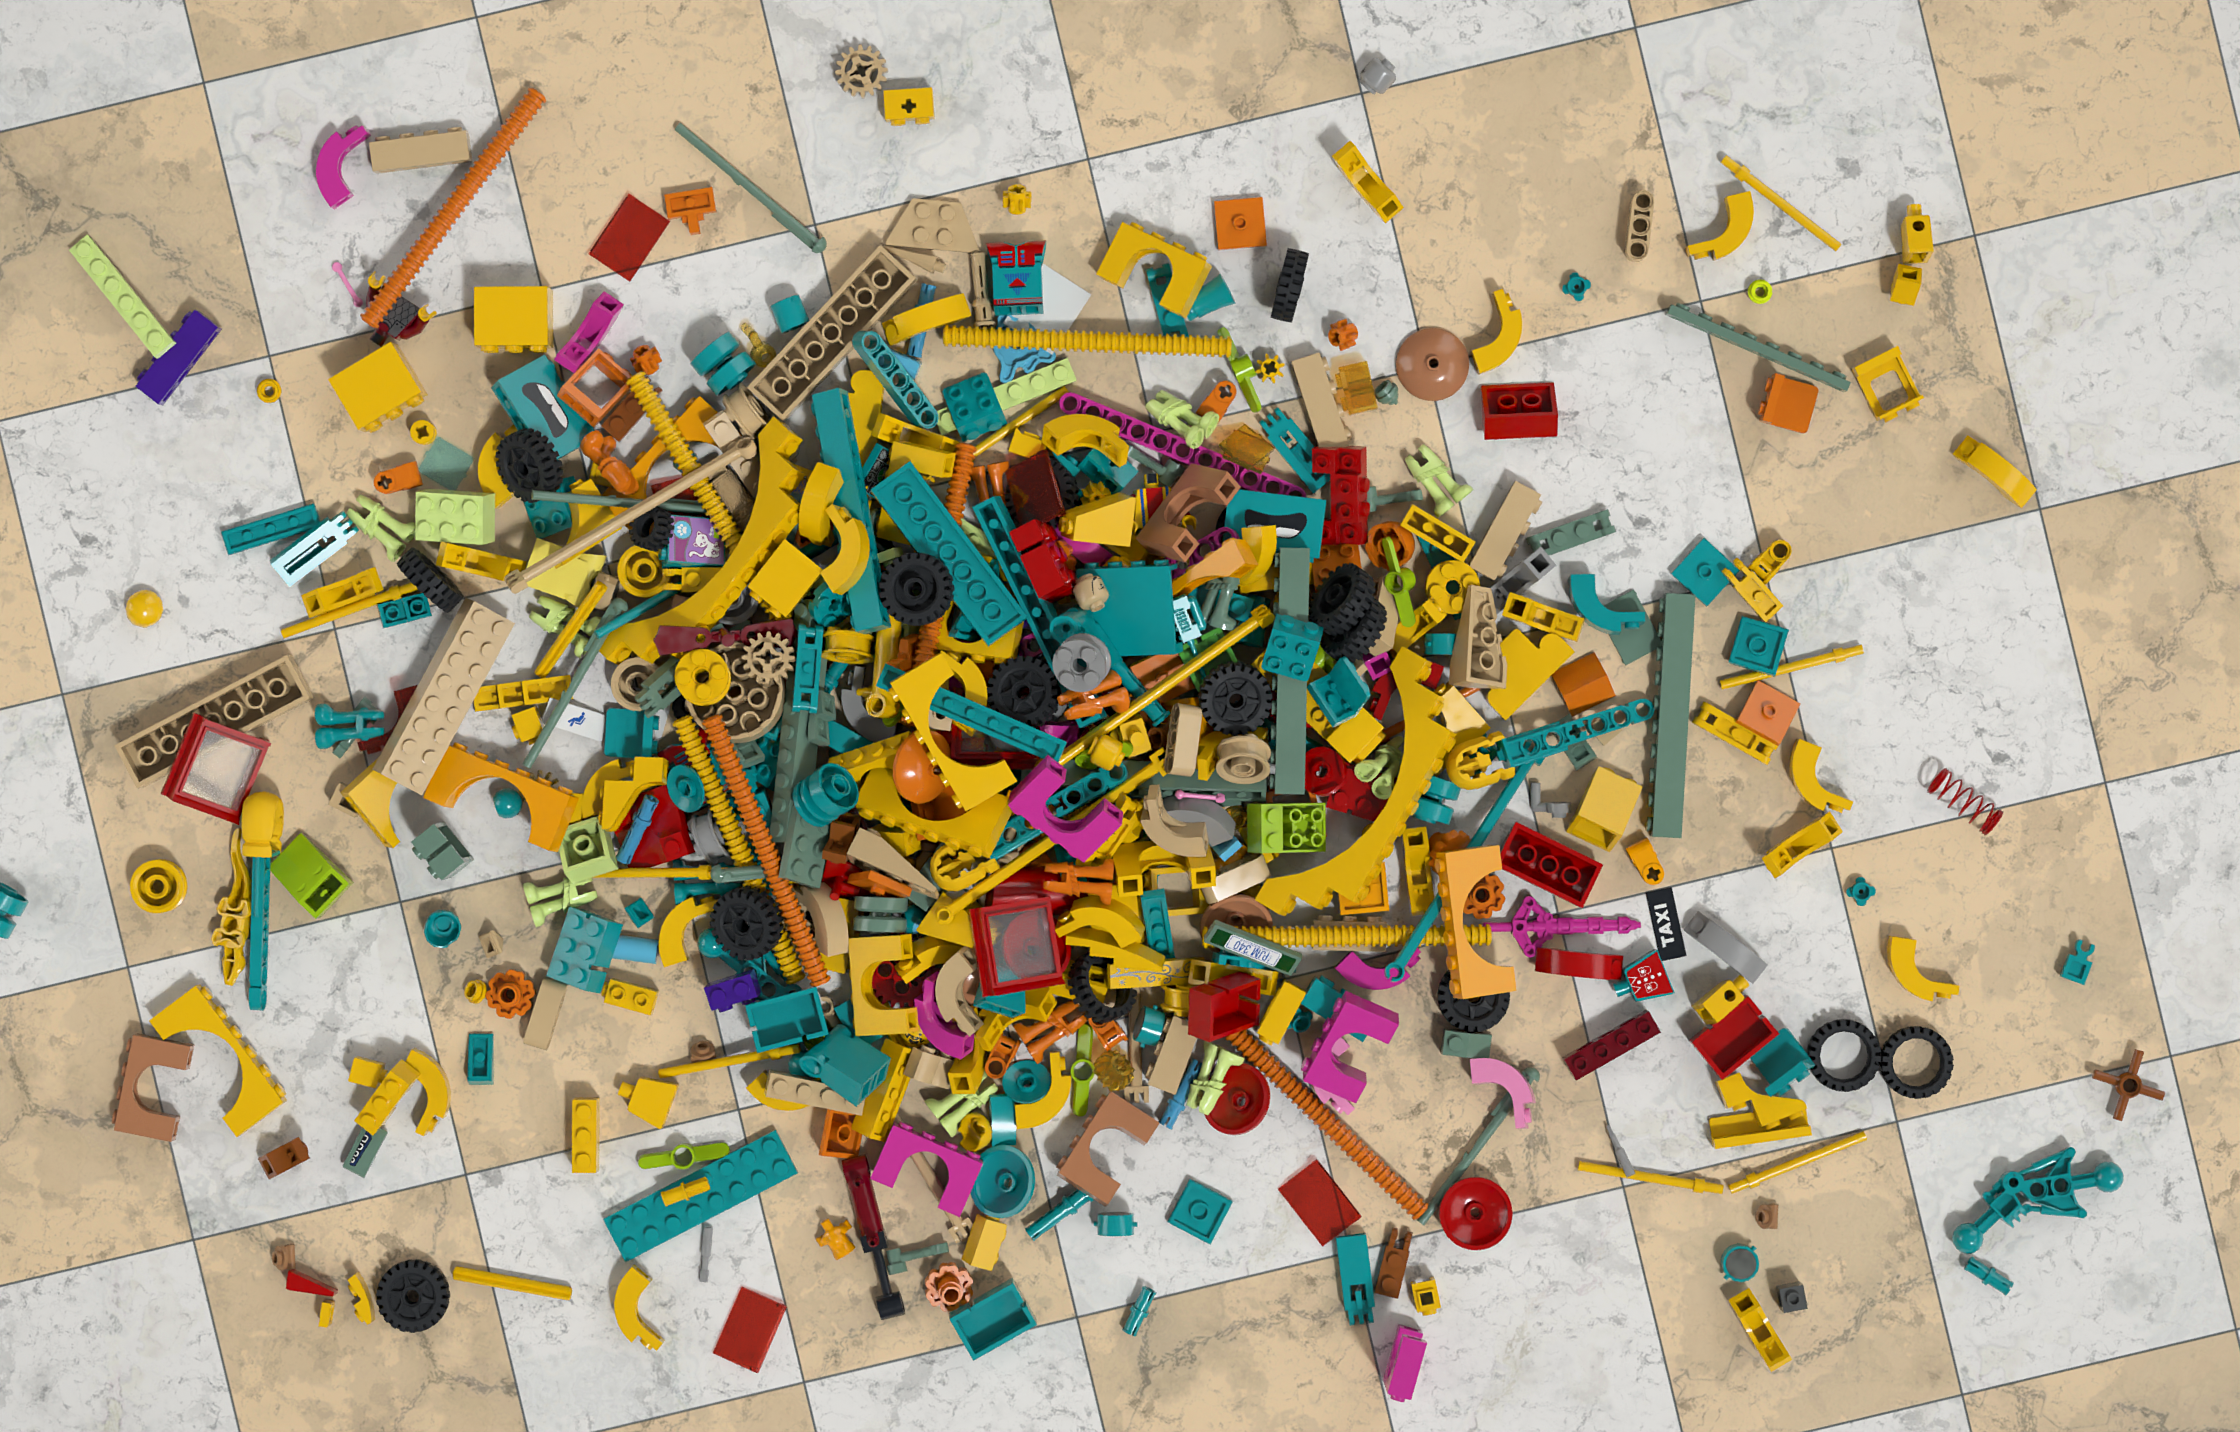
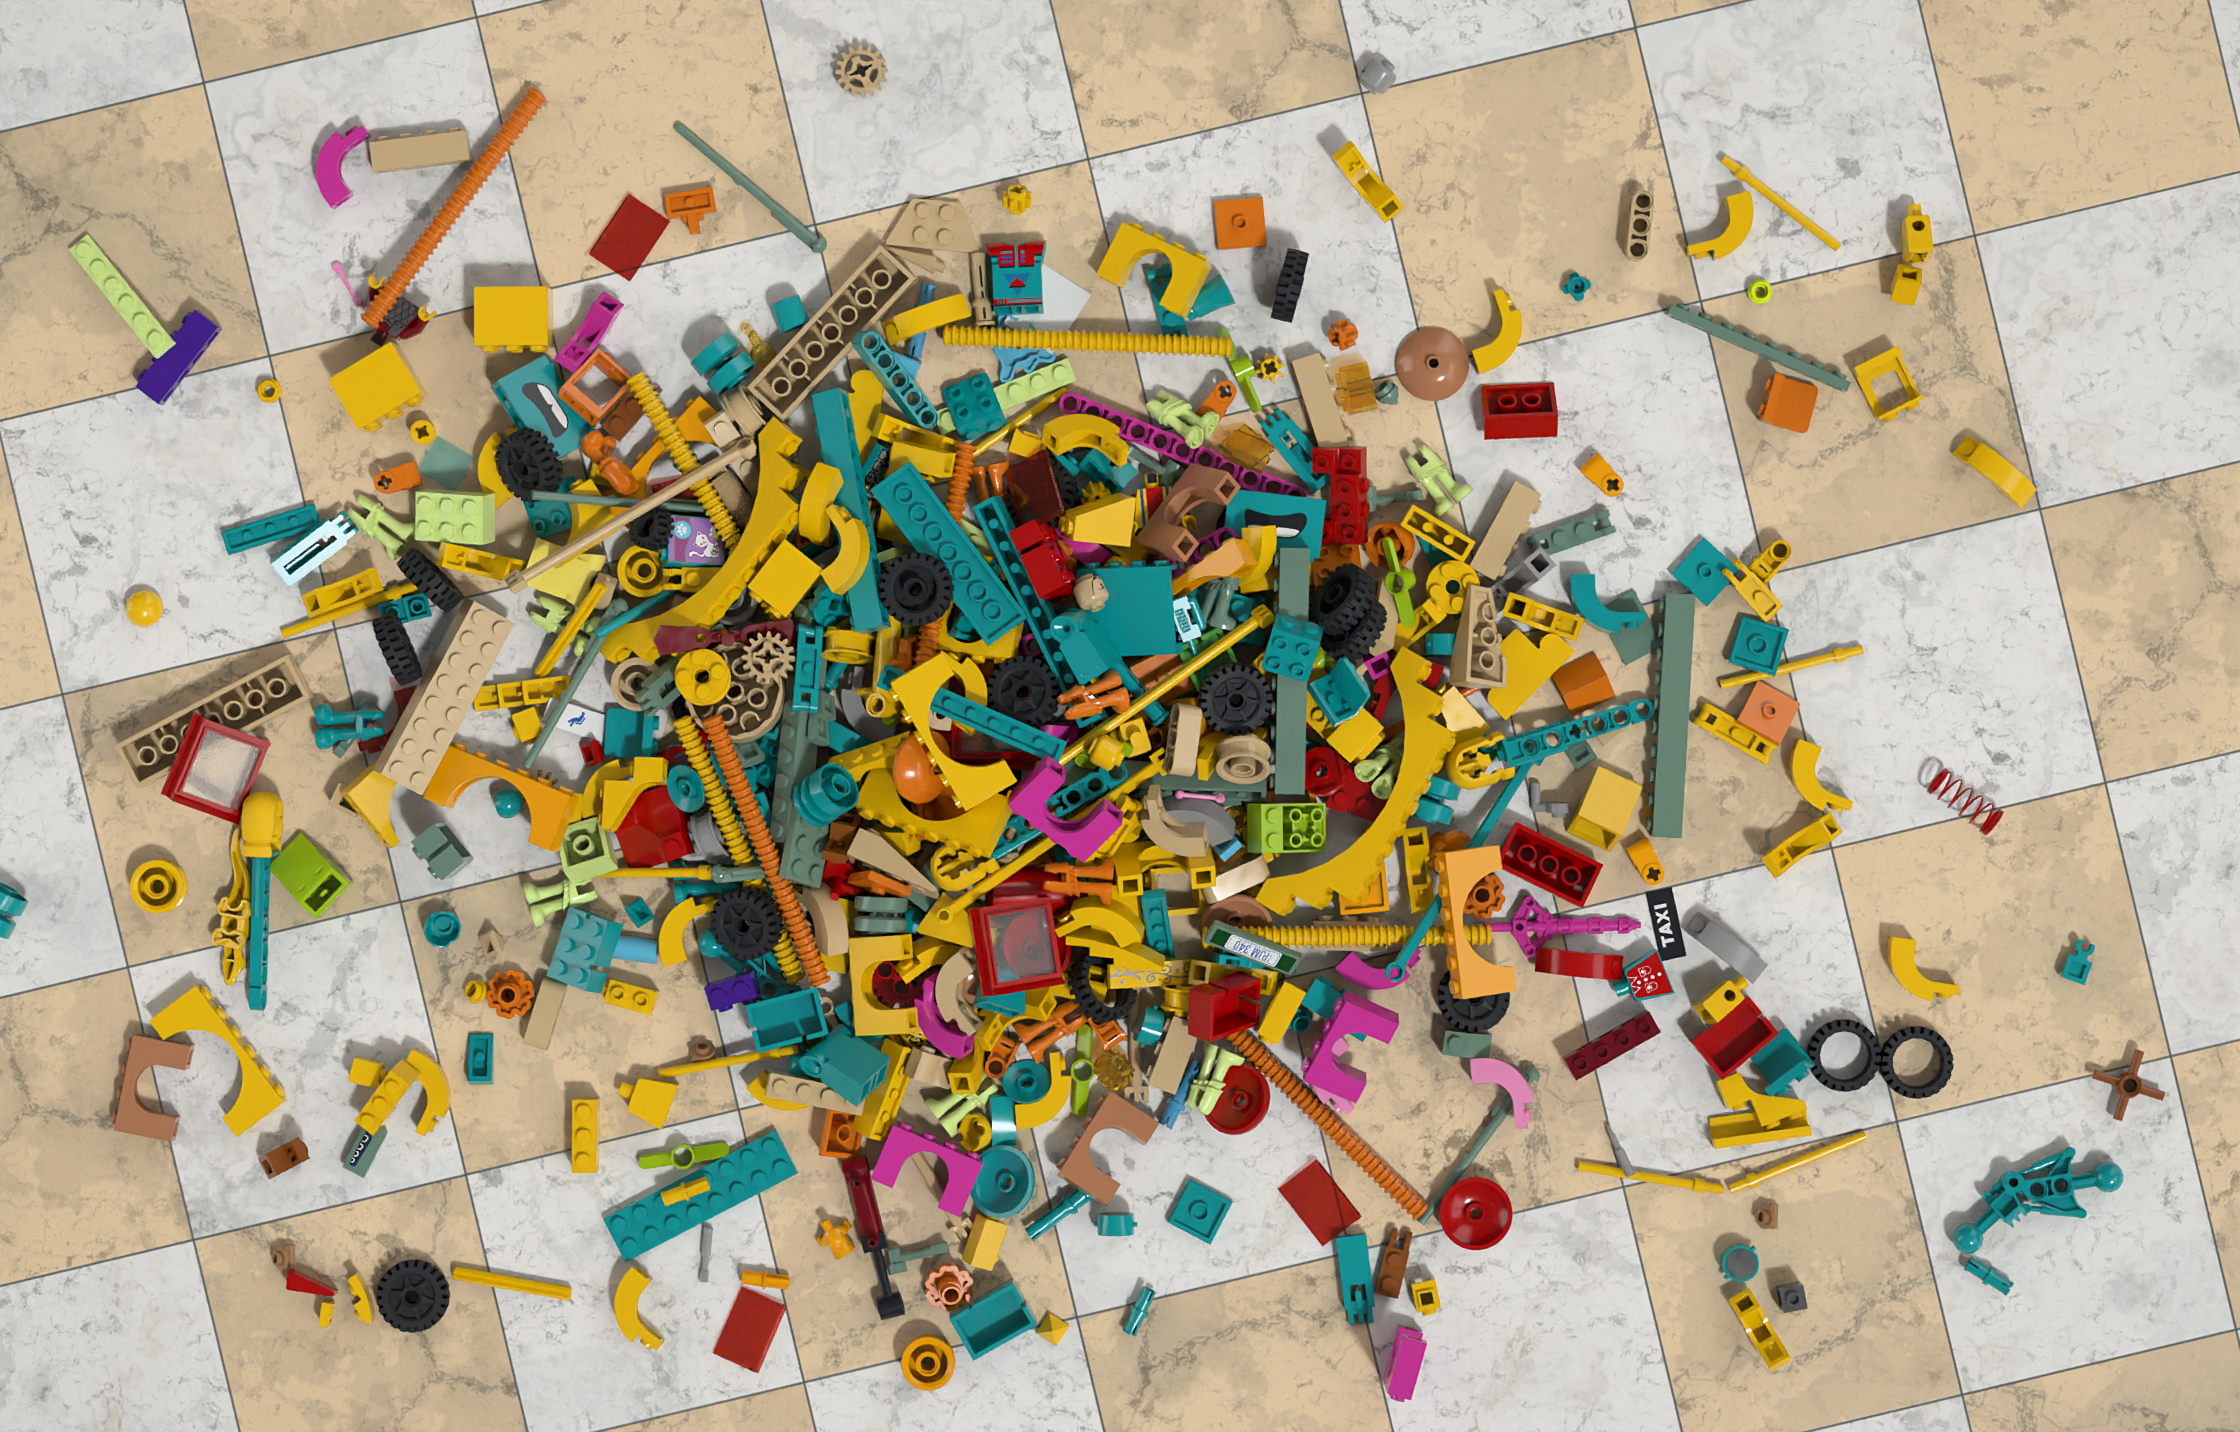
(397, 648): none -> black wheel
(592, 752): none -> red slope
(641, 820): dark azure pin -> none
(646, 359): orange gear -> none
(765, 1279): none -> light orange axle
(897, 99): yellow brick -> none
(933, 1347): none -> light orange wheel
(1052, 1329): none -> yellow slope
(1072, 674): light grey wheel -> none
(1599, 472): none -> light orange piece
(1868, 891): teal plate -> none

